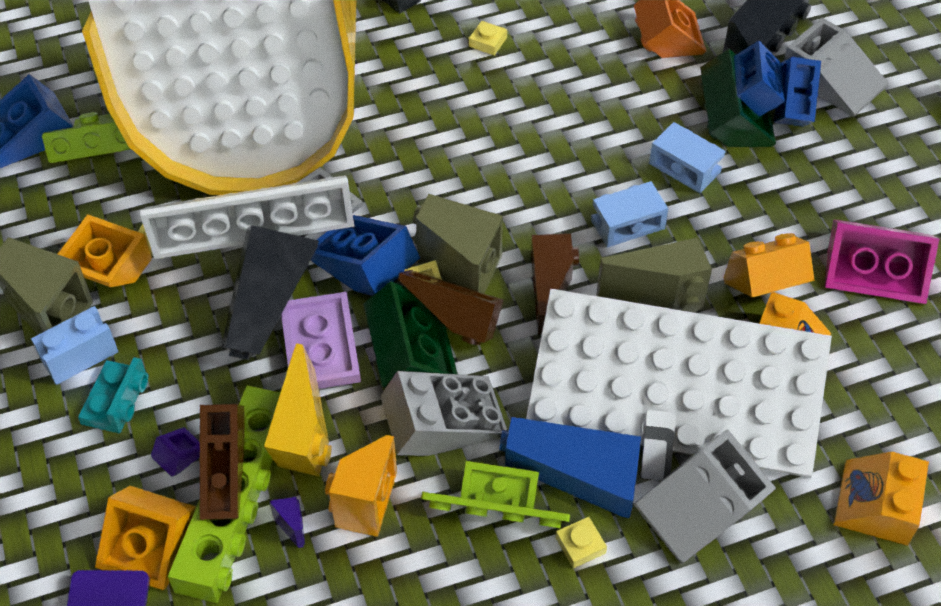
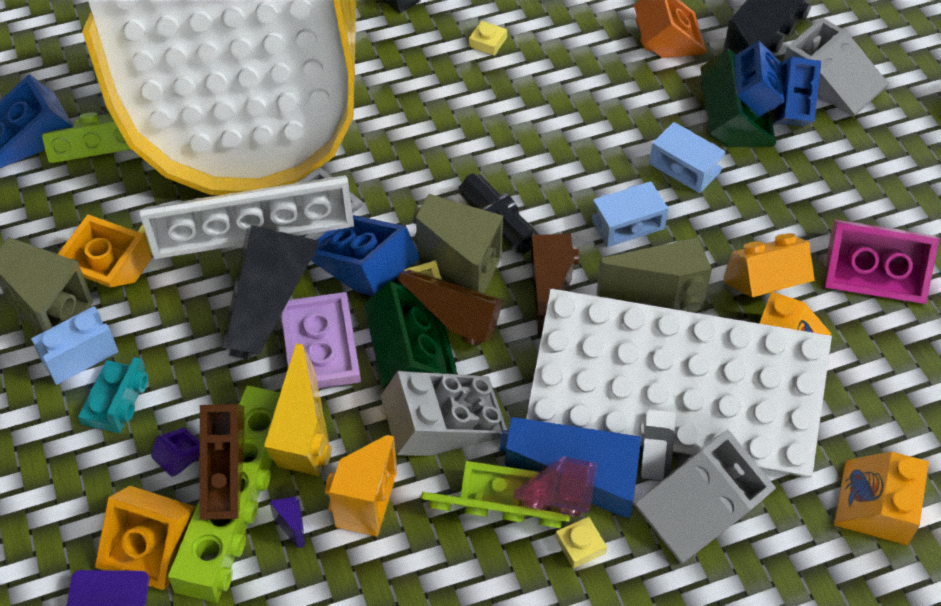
(482, 195): none -> black piece
(562, 484): none -> clear pink slope

